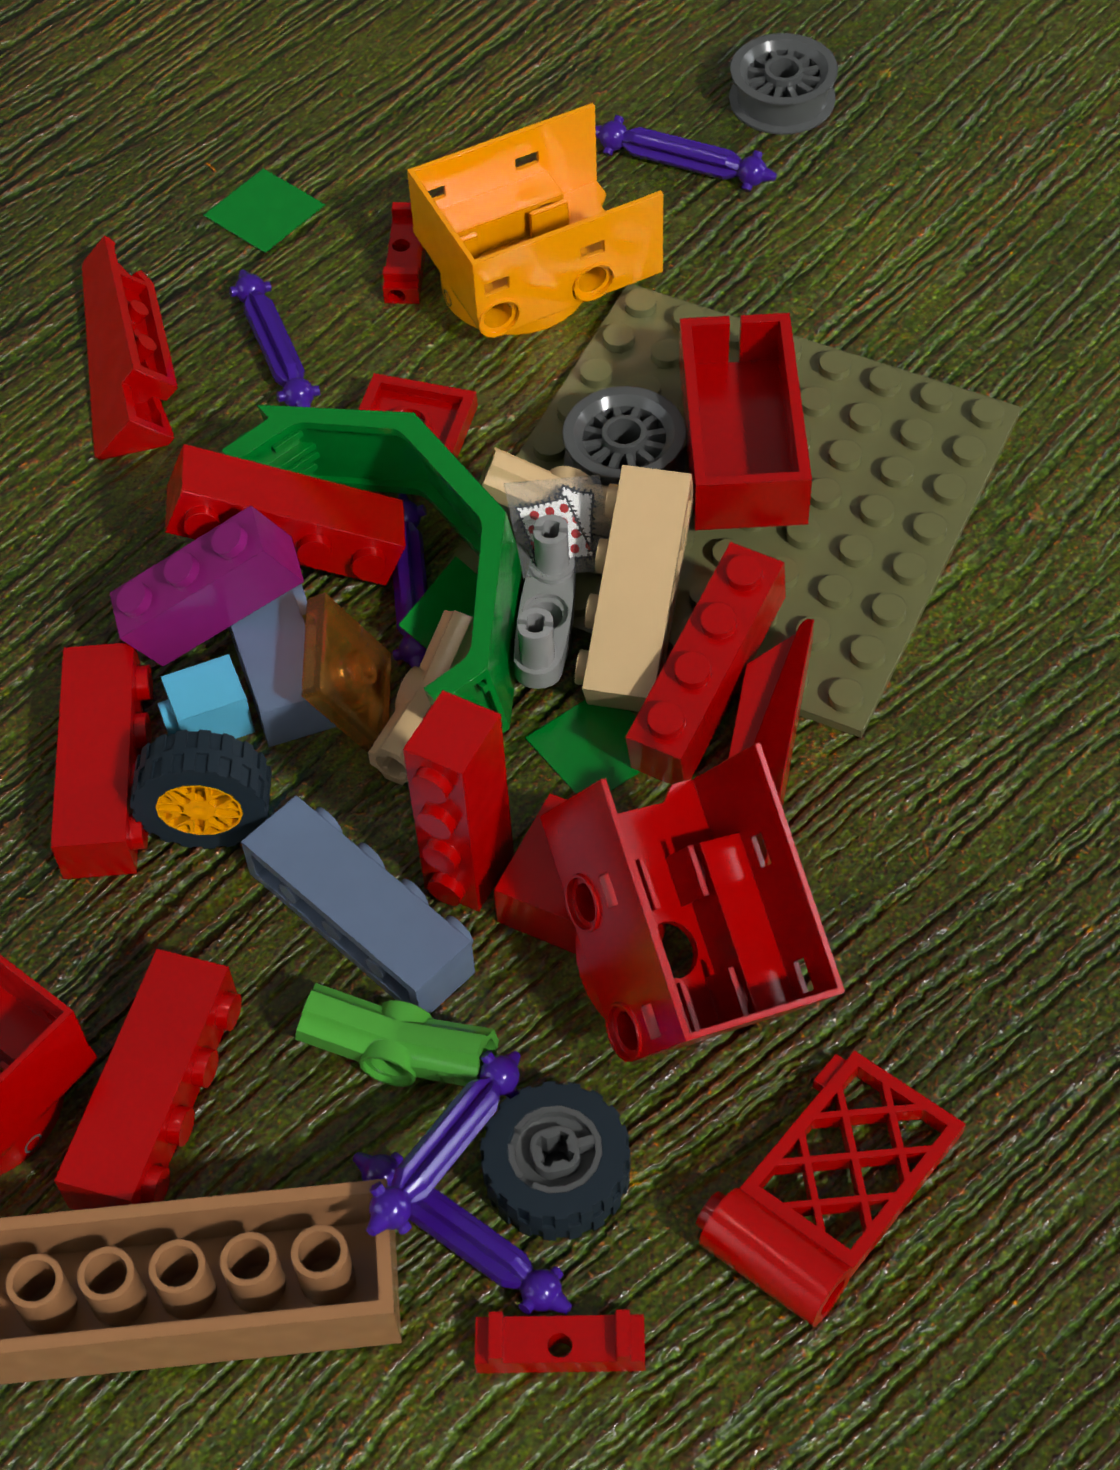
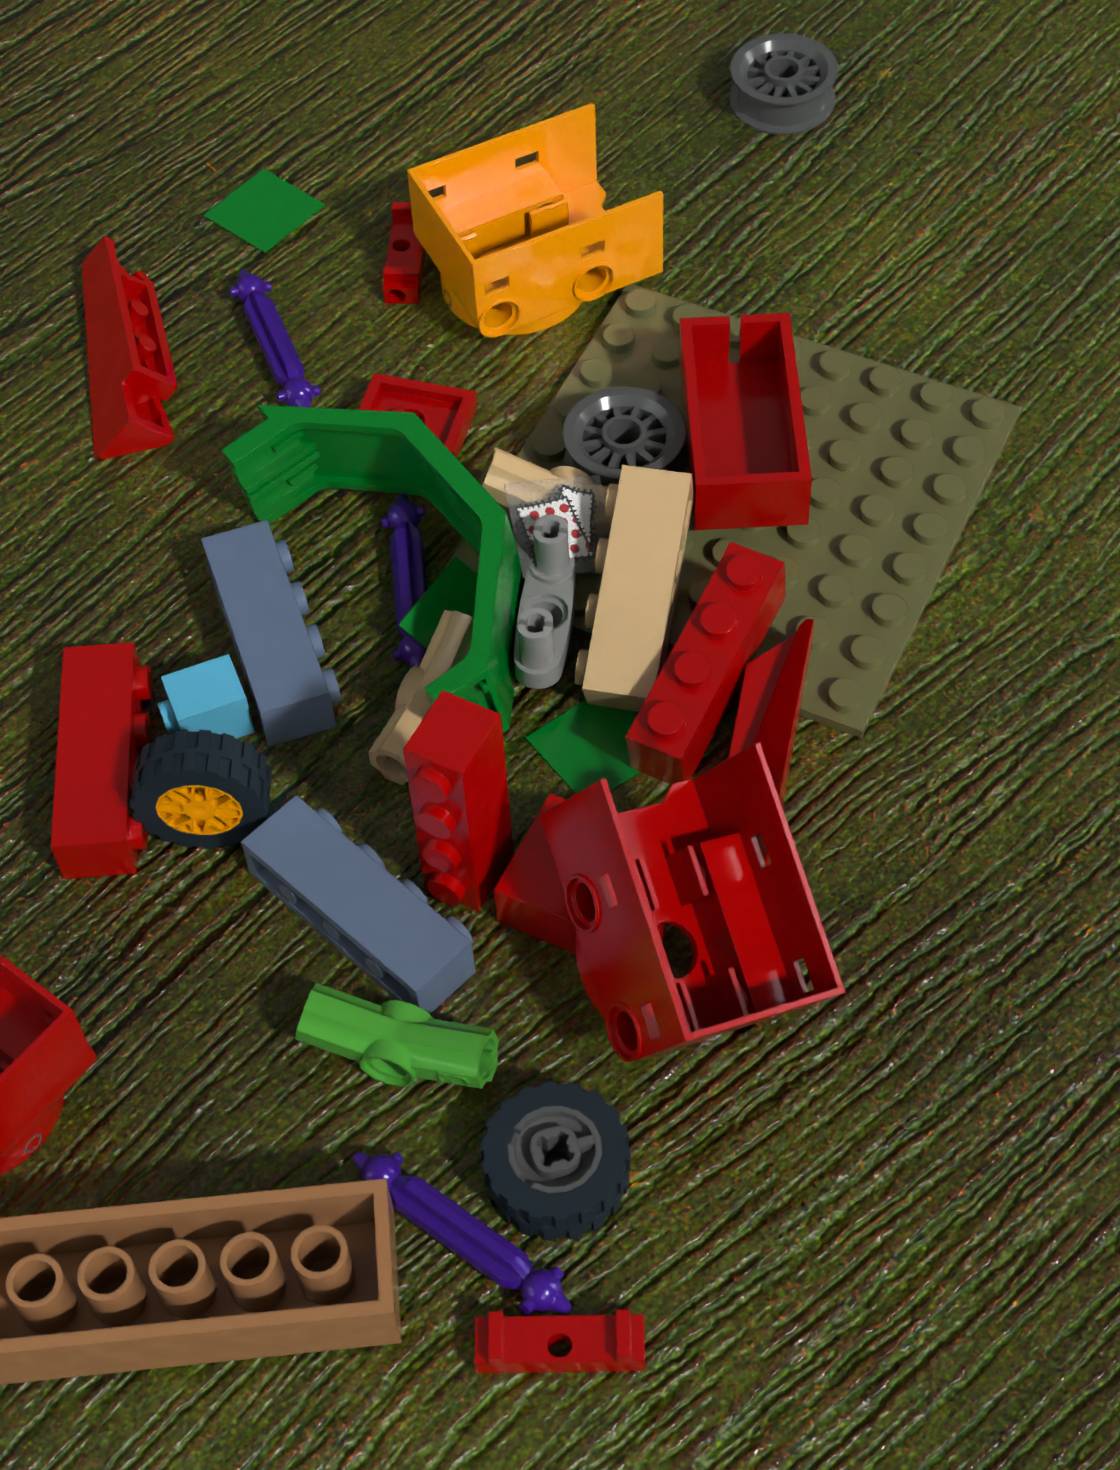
(150, 1084): red brick -> none
(206, 586): magenta brick -> none
(329, 522): red brick -> none
(345, 672): clear orange plate -> none
(443, 1143): dark purple wheel -> none
(684, 153): dark purple wheel -> none
(773, 1239): red piece -> none

